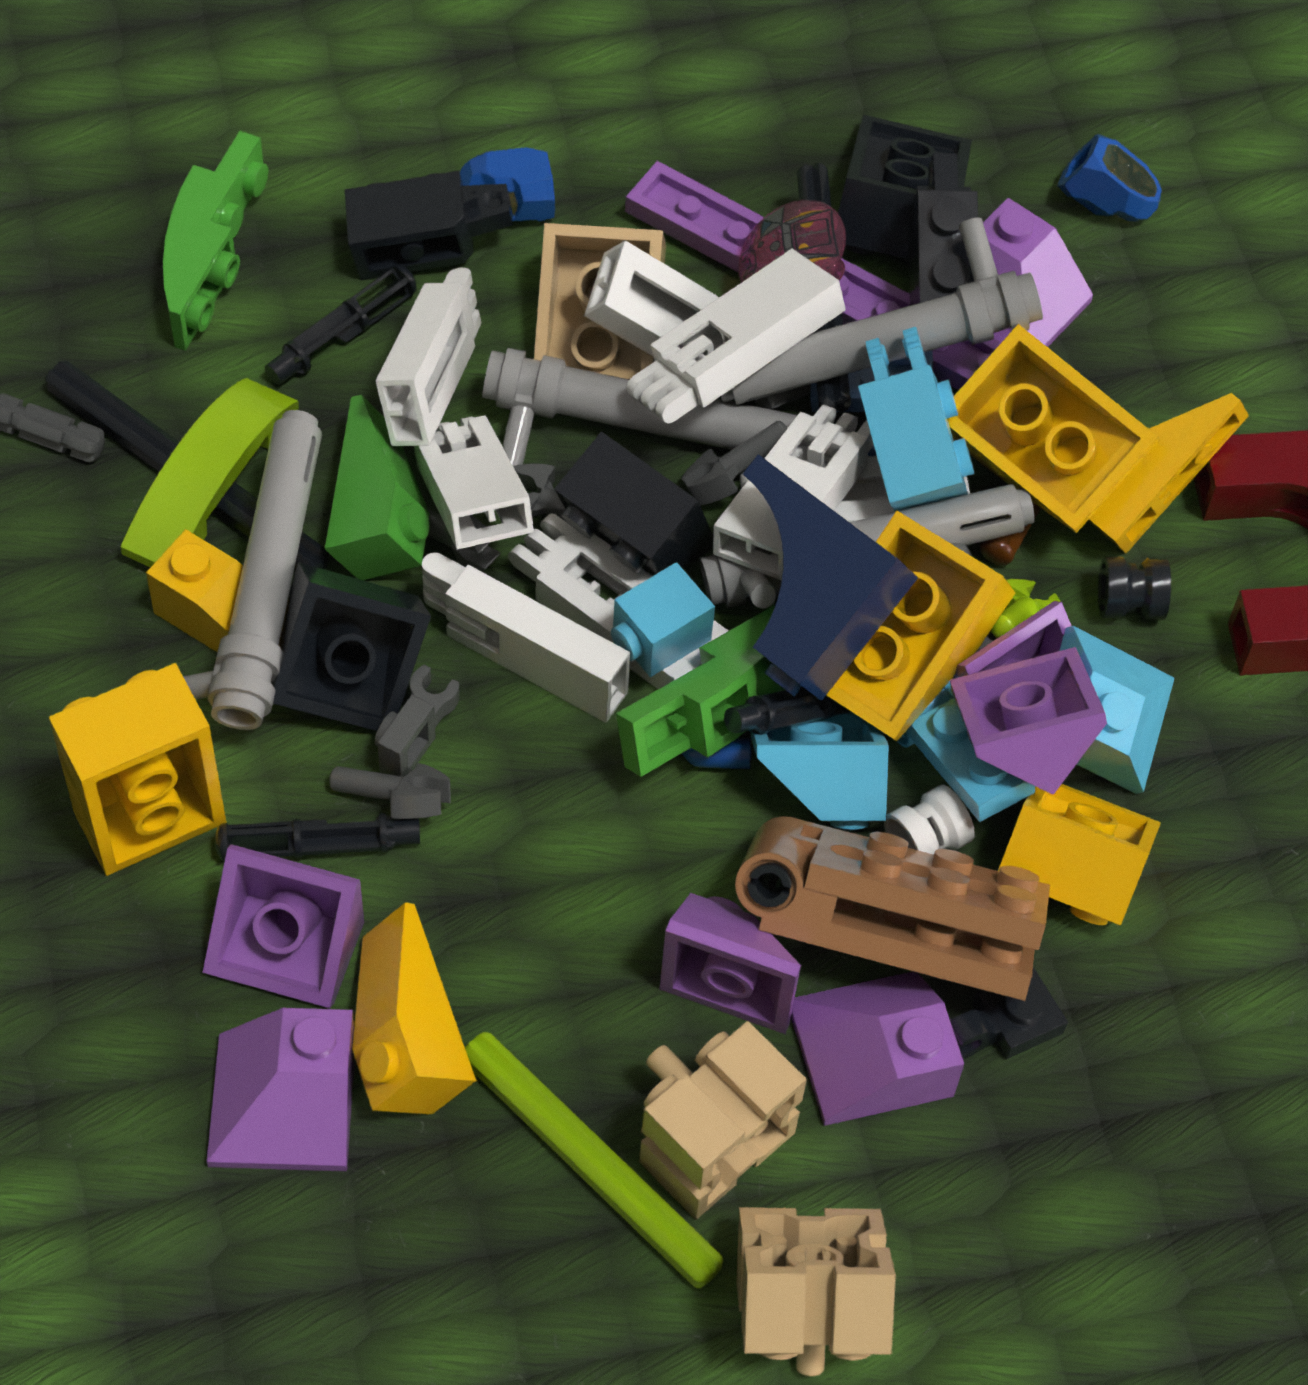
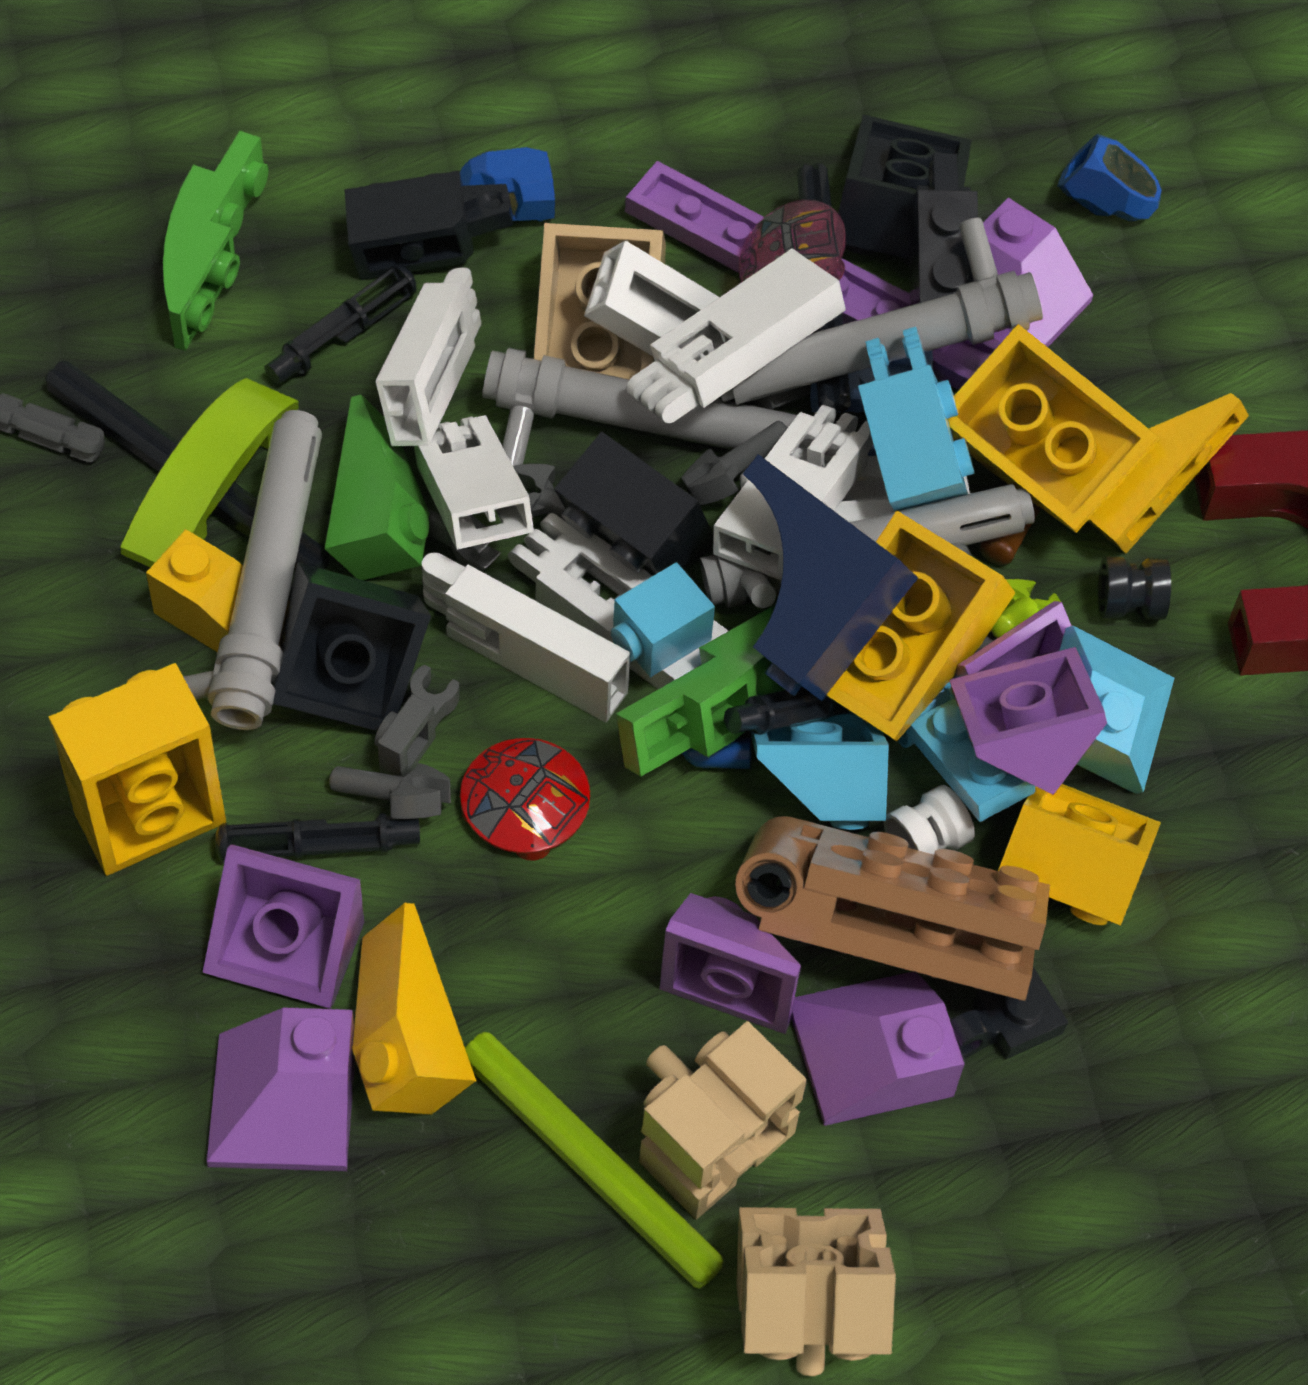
(525, 796): none -> red dish

